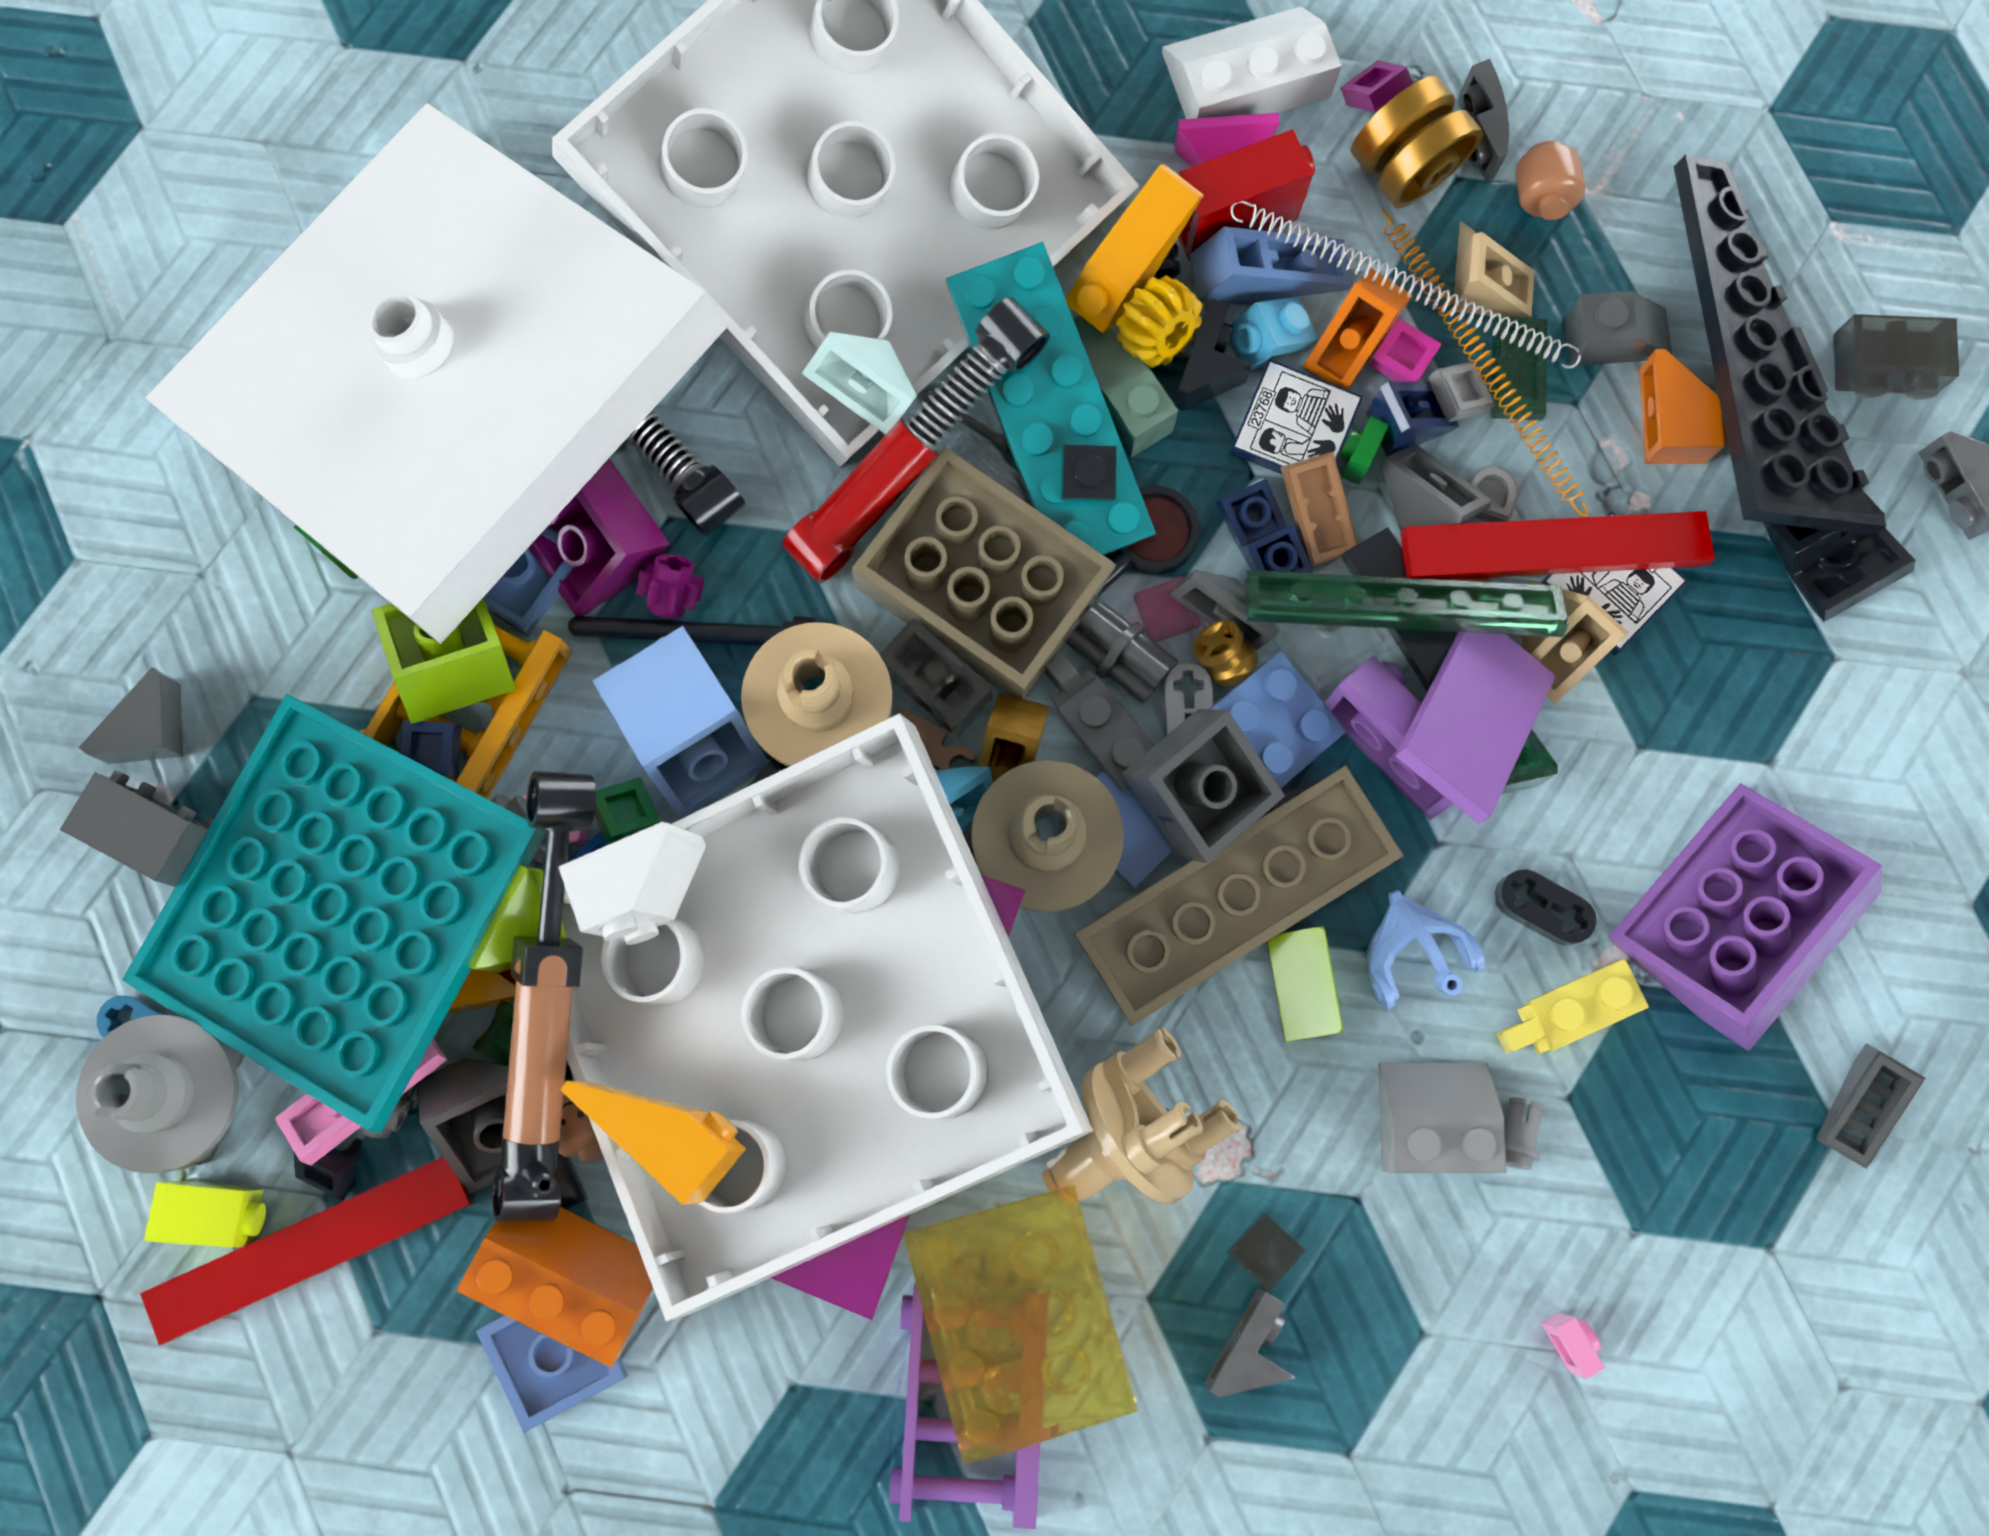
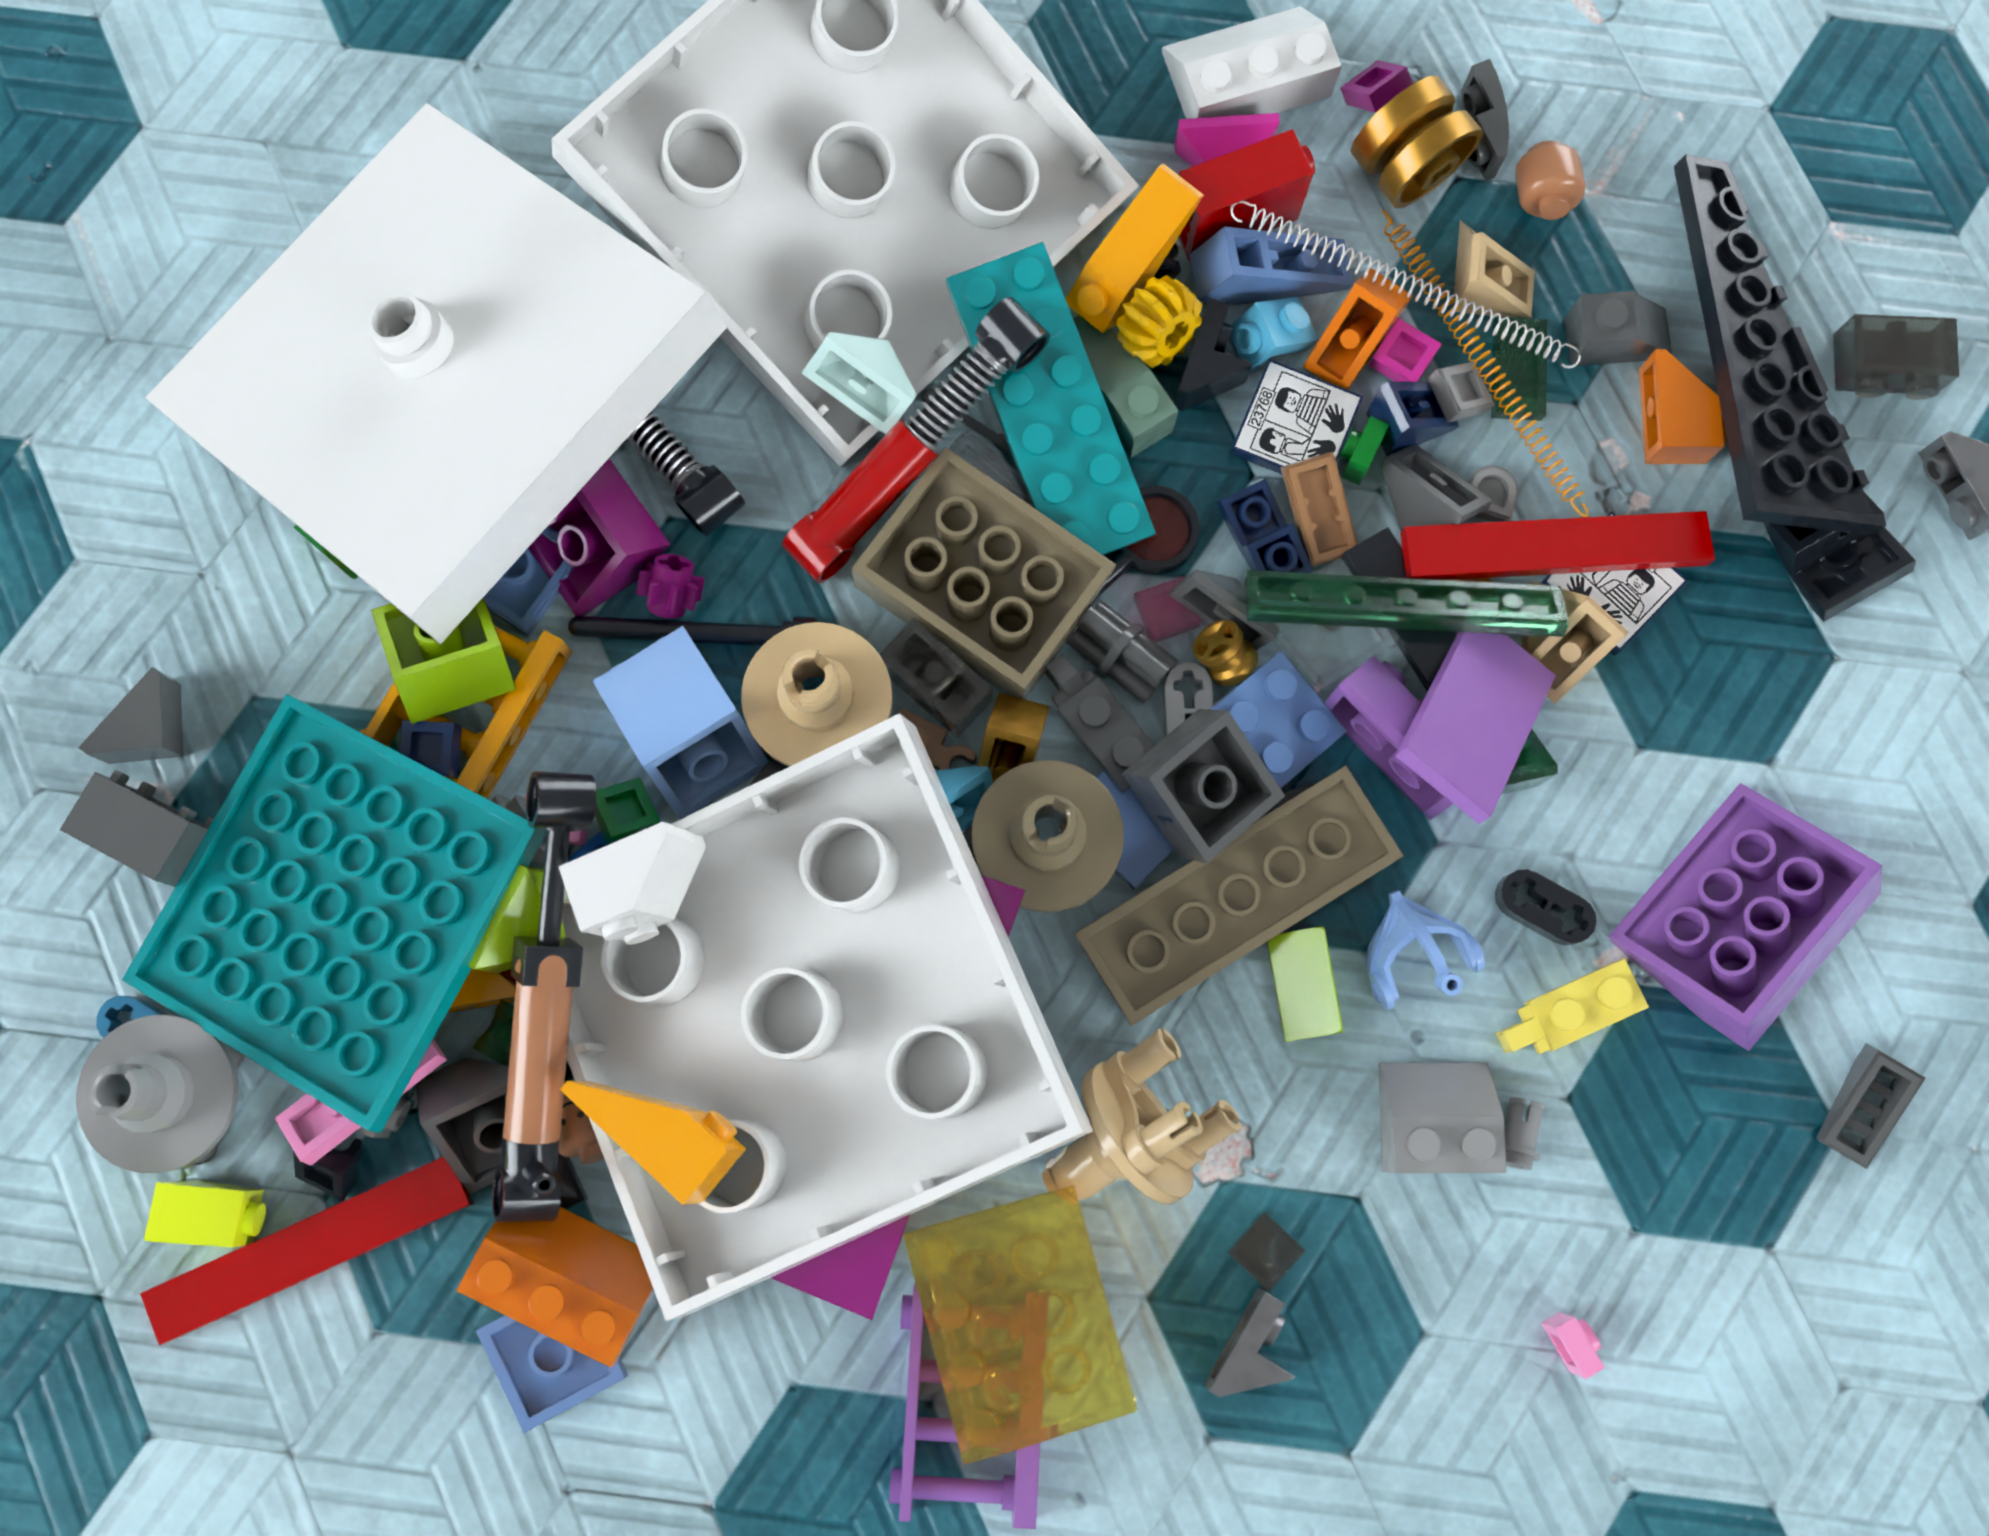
(1088, 473): black plate -> none

